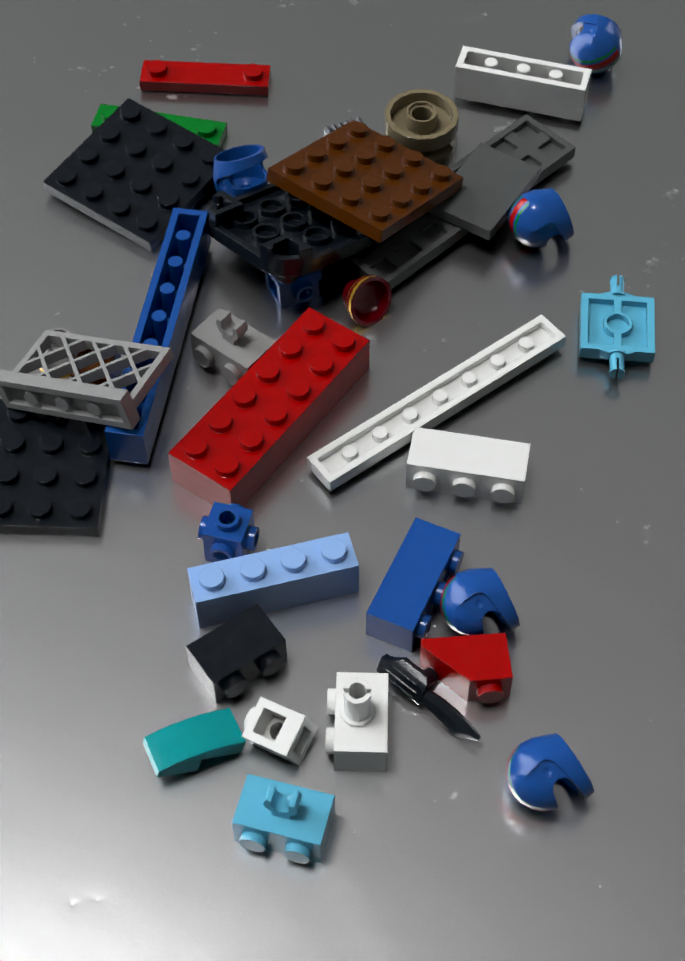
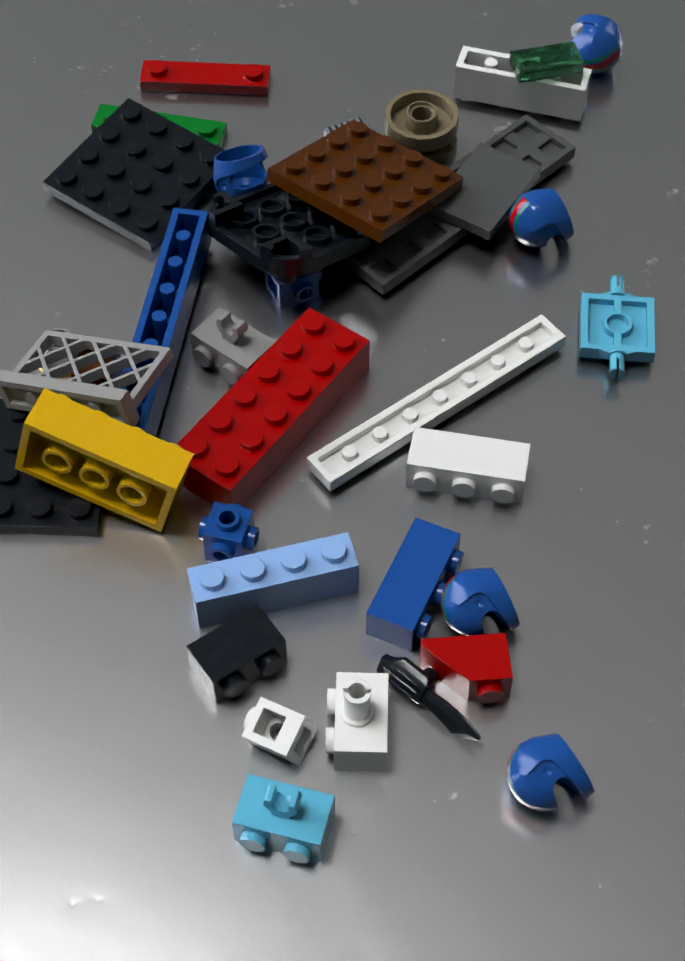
(102, 459): none -> yellow brick
(187, 742): teal slope -> none
(367, 299): dark red piece -> none
(546, 62): none -> clear green plate

